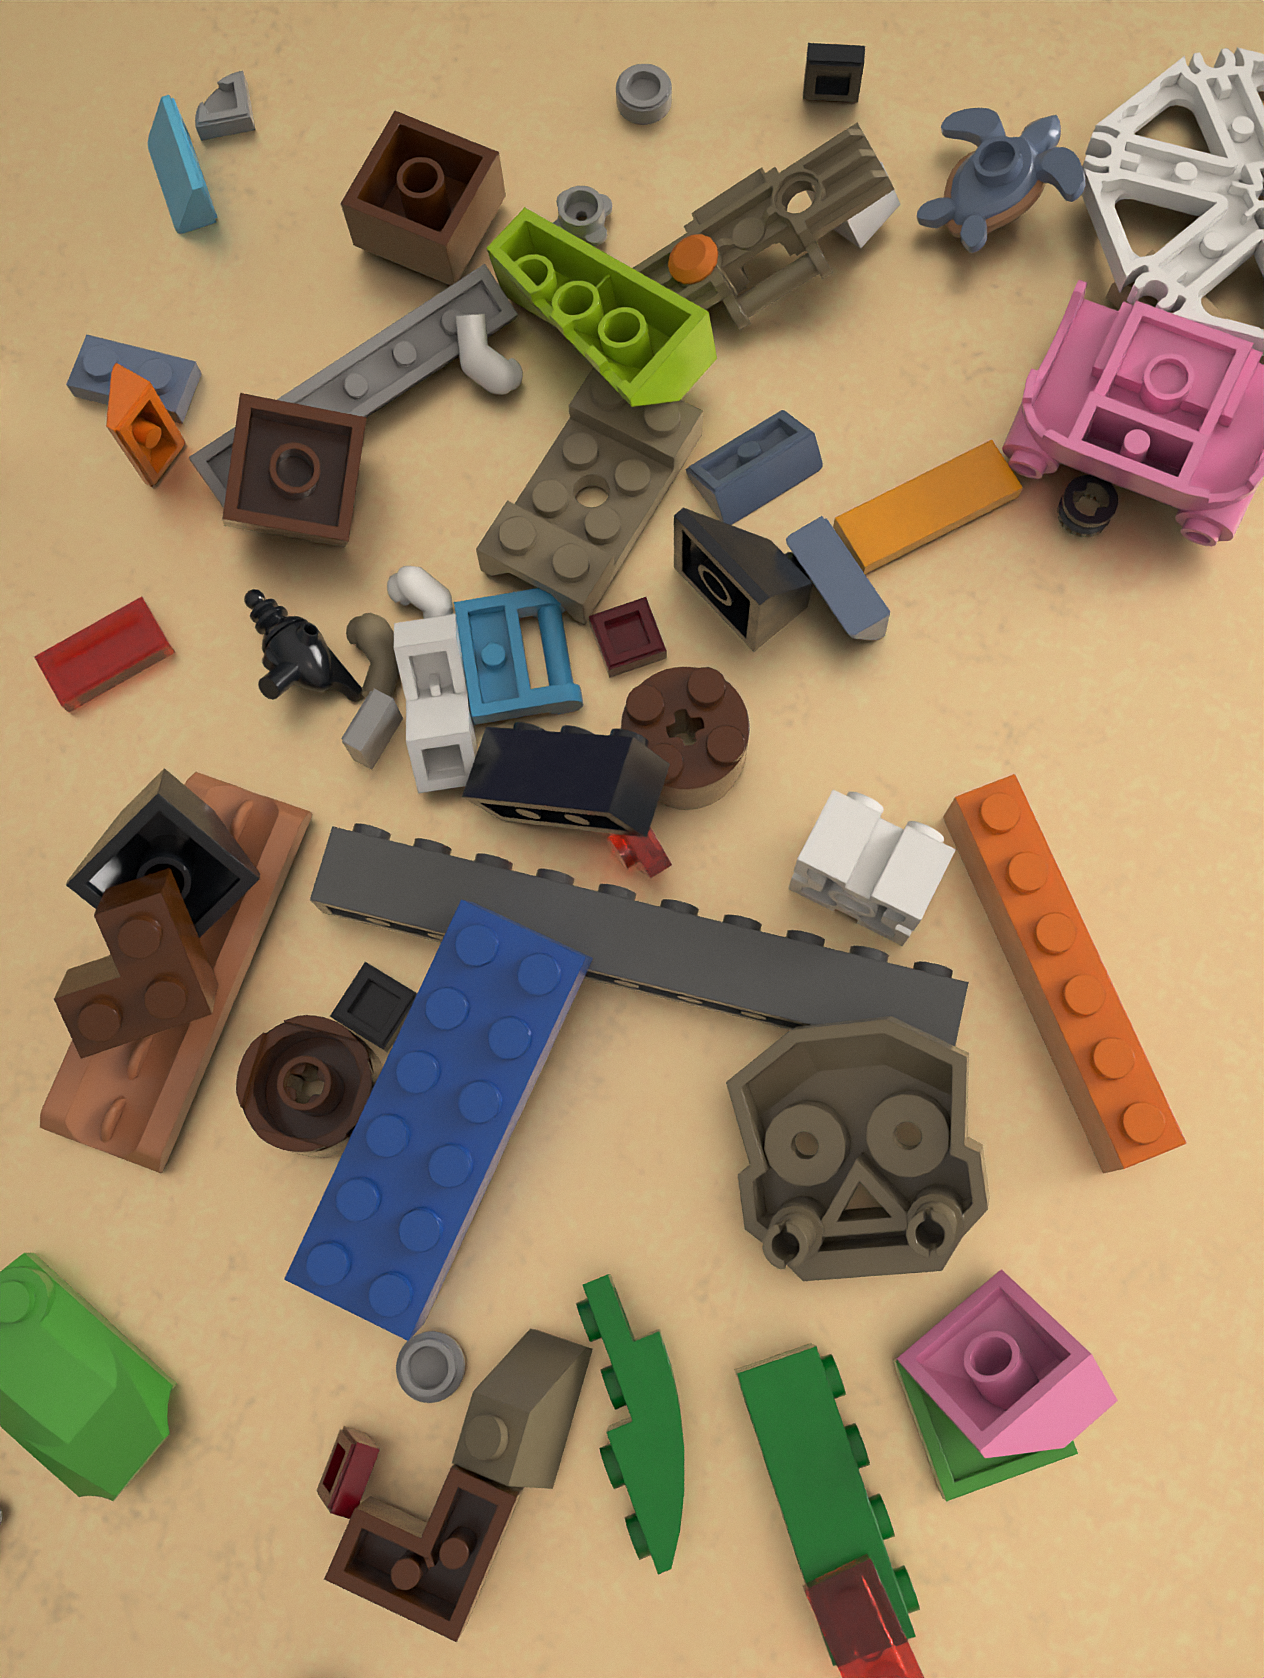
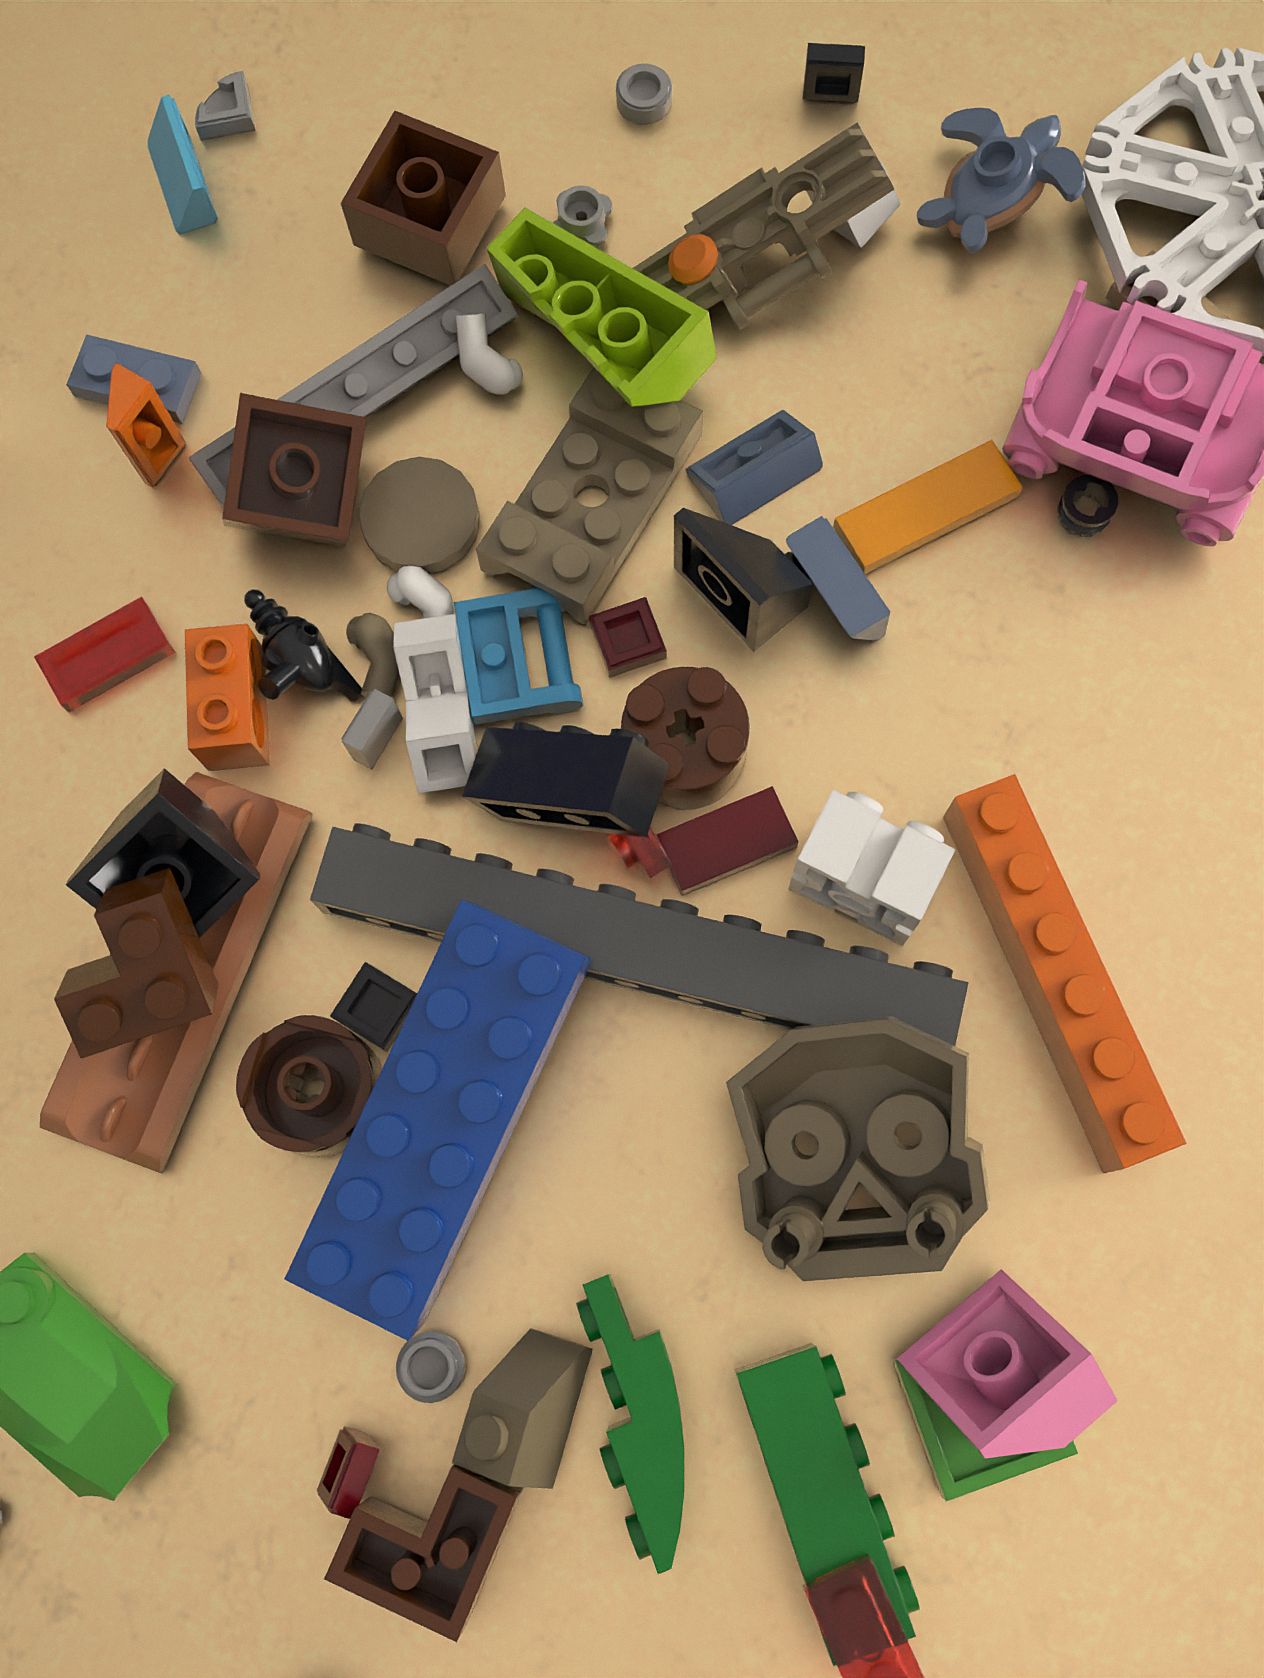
(223, 698): none -> orange brick
(419, 514): none -> dark tan tile
(727, 840): none -> dark red tile

